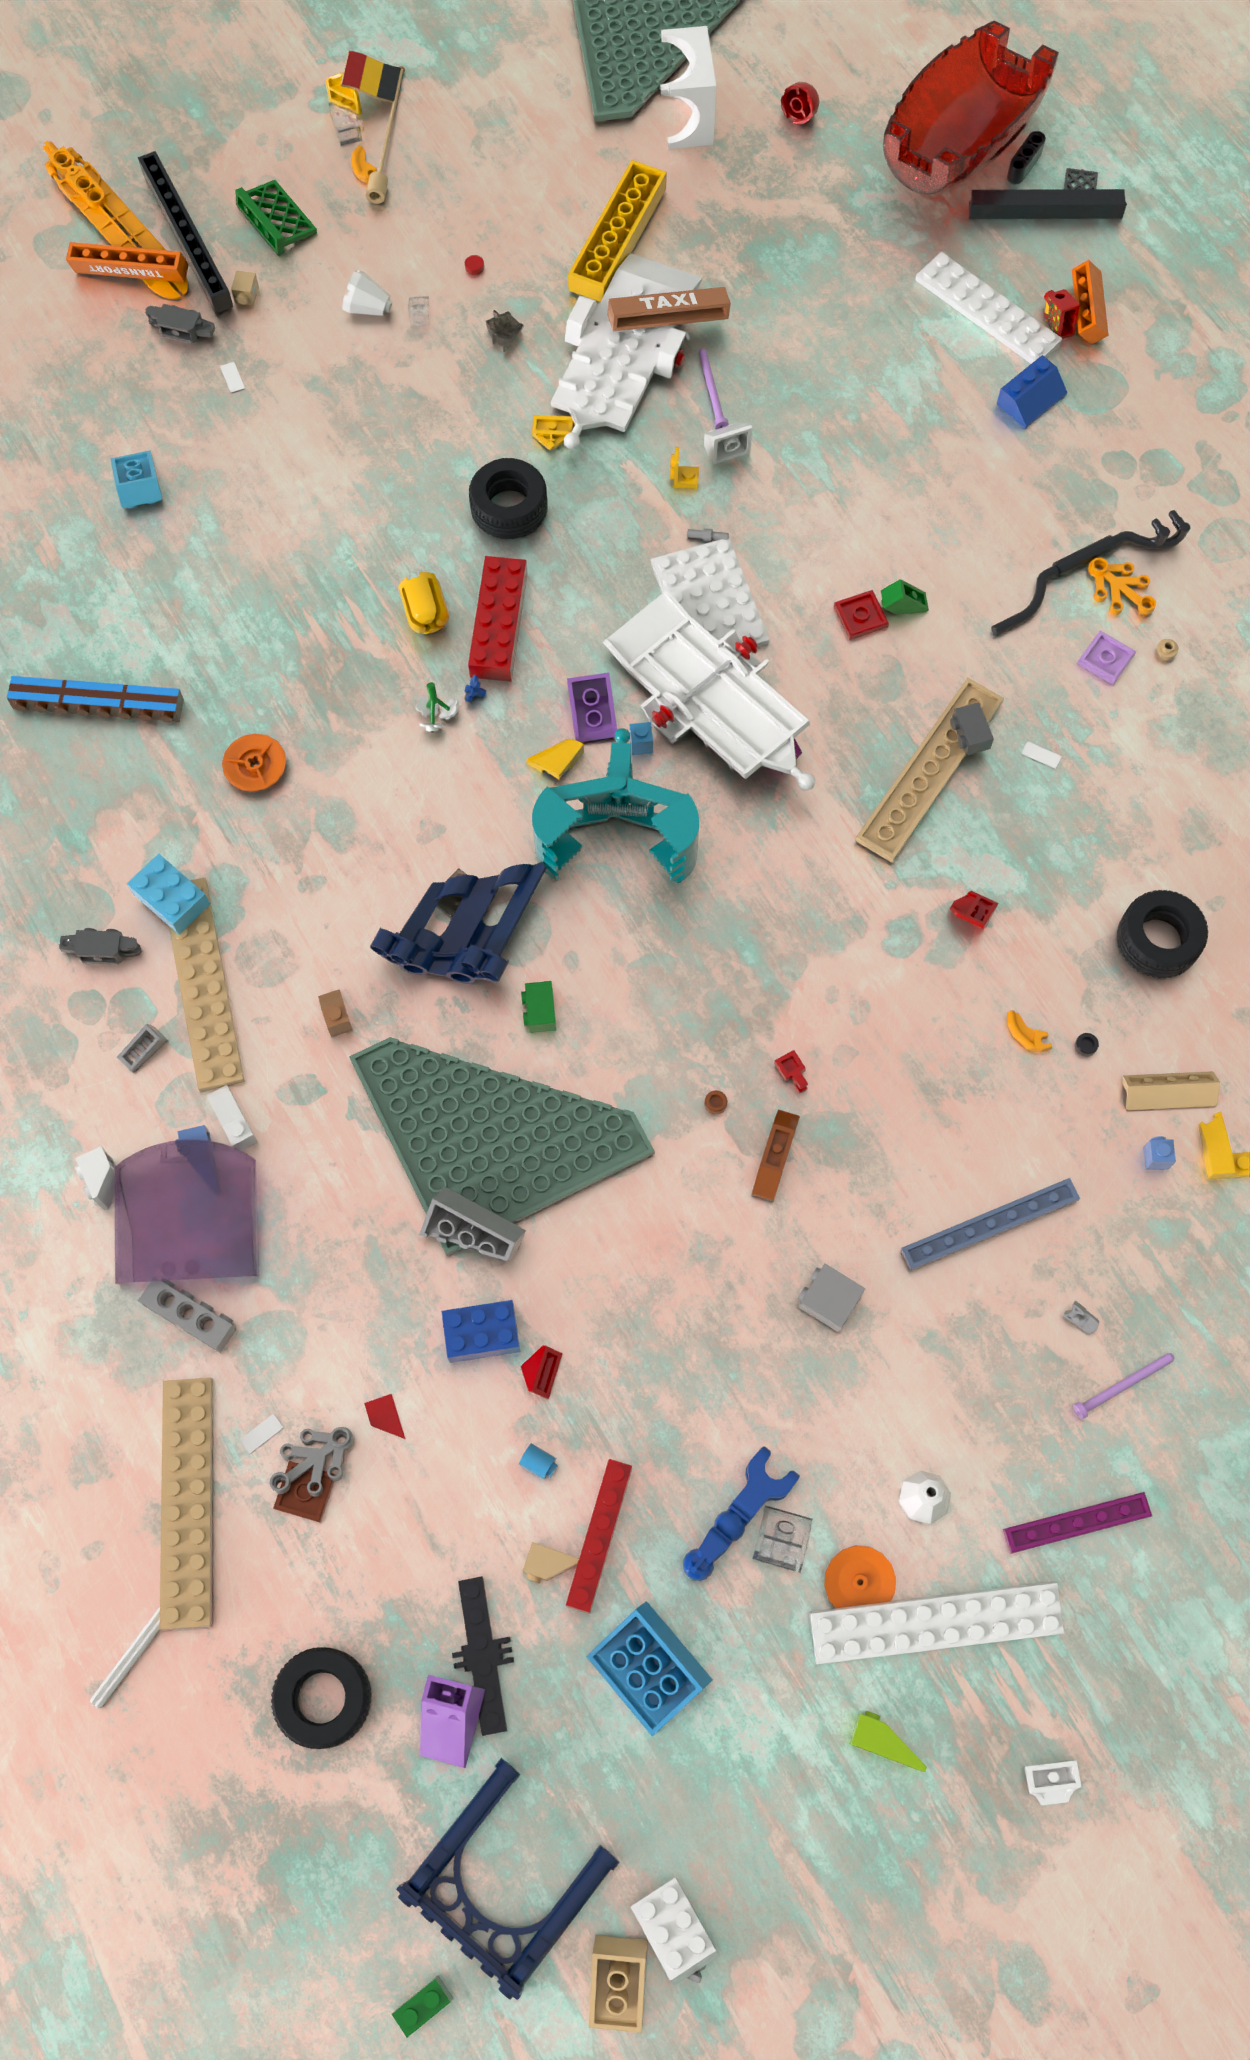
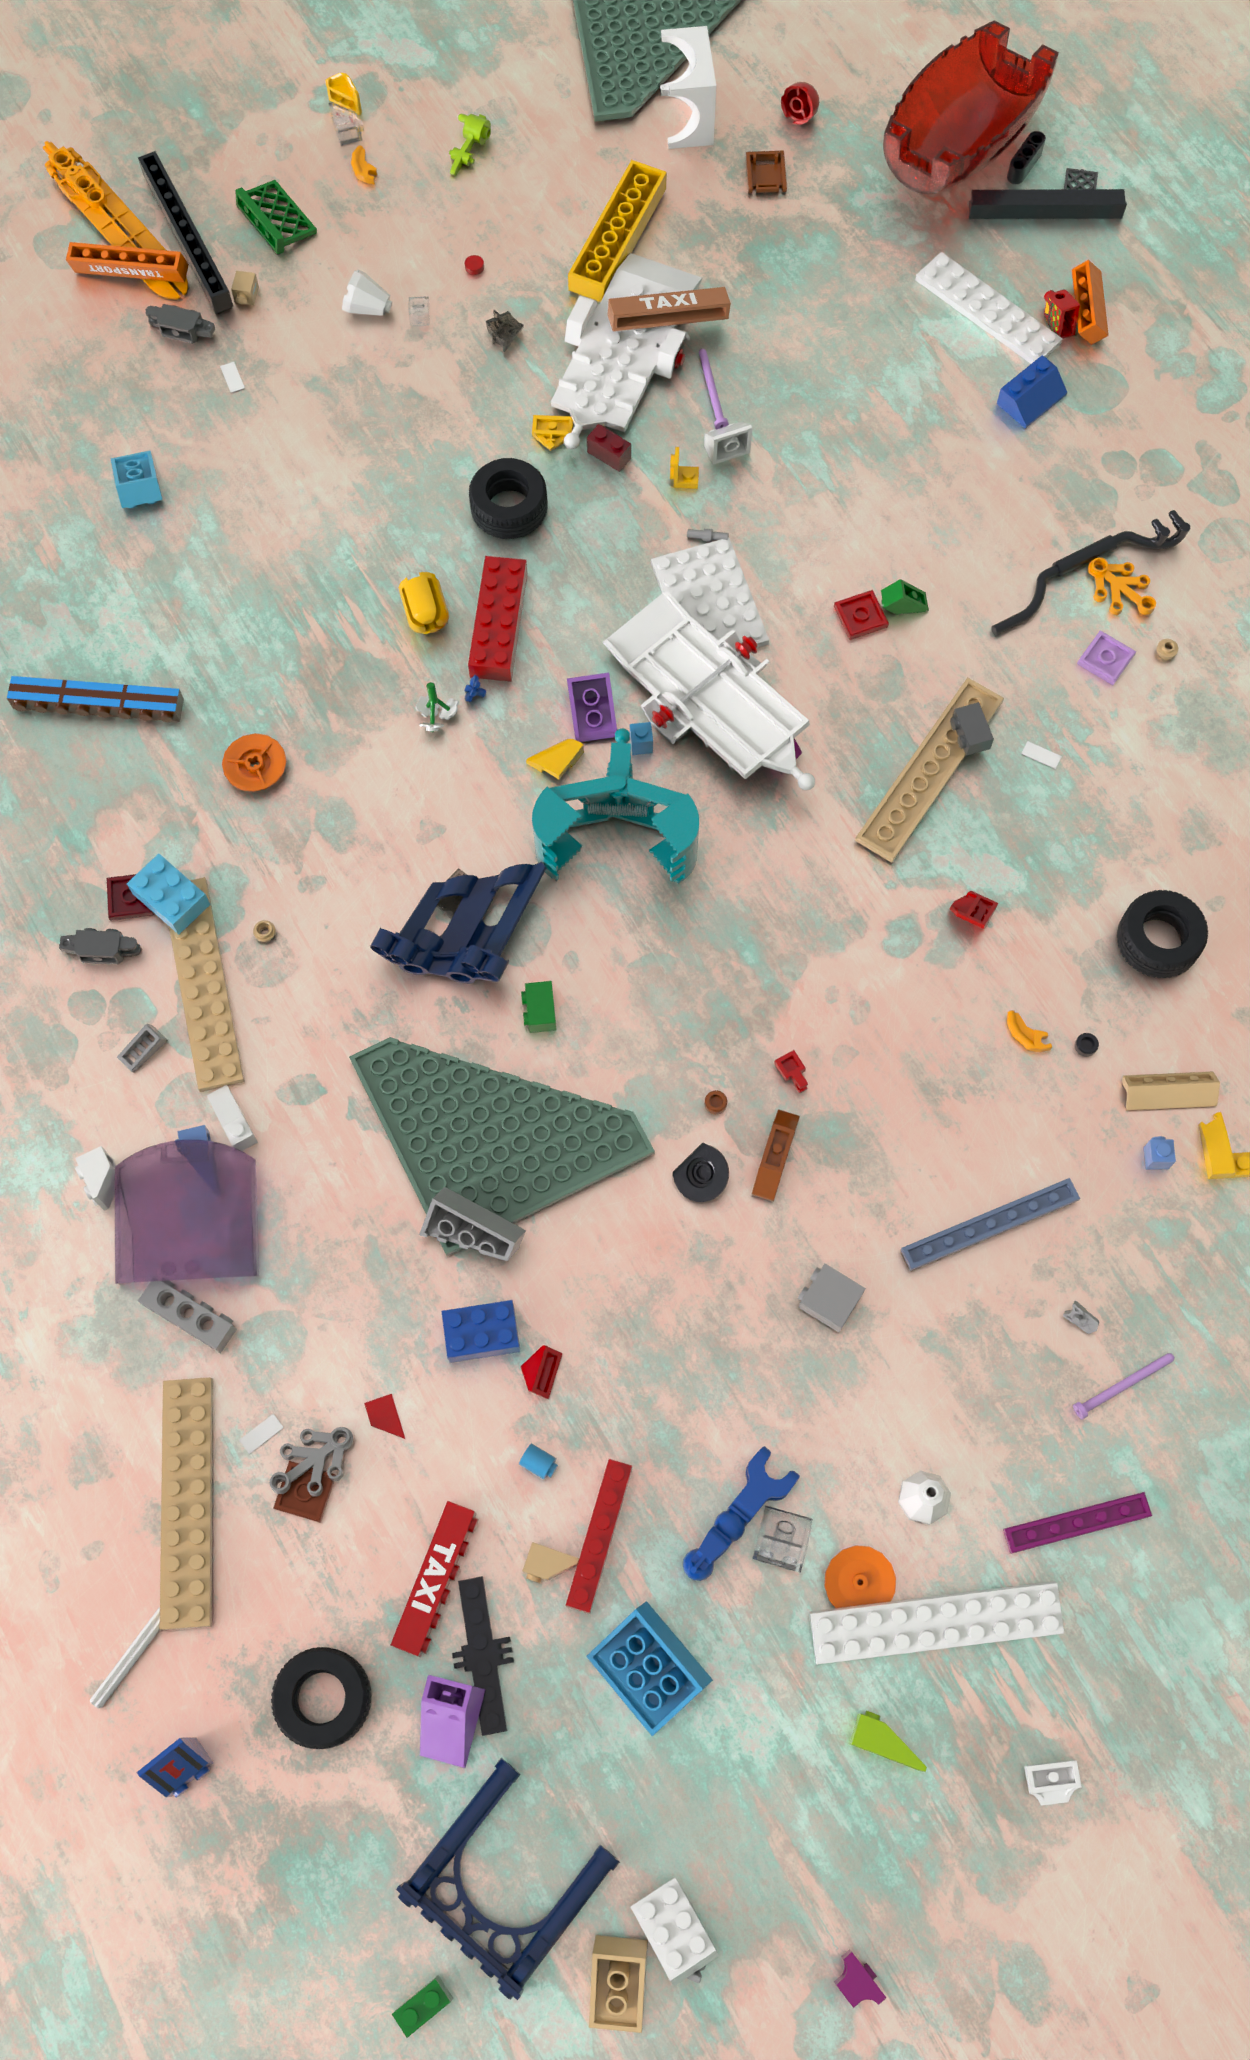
(122, 902): none -> dark red tile
(176, 1767): none -> blue slope
(264, 925): none -> tan plate
(335, 1013): medium nougat slope -> none
(381, 83): flag -> none
(434, 1578): none -> red brick
(476, 130): none -> lime piece
(609, 447): none -> dark red brick
(702, 1174): none -> black hat
(766, 177): none -> dark orange container
(858, 1981): none -> magenta brick

